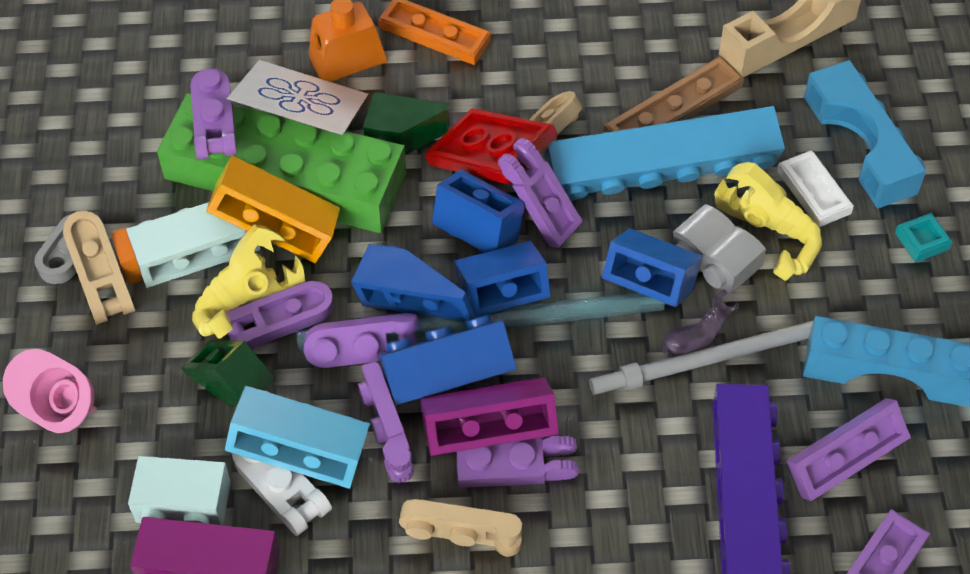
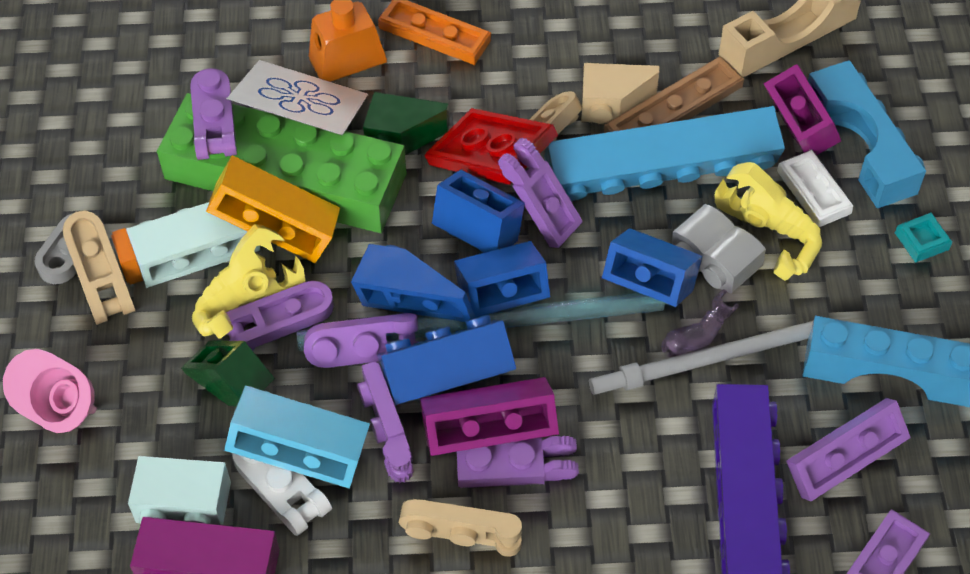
(615, 89): none -> tan slope
(802, 111): none -> magenta brick

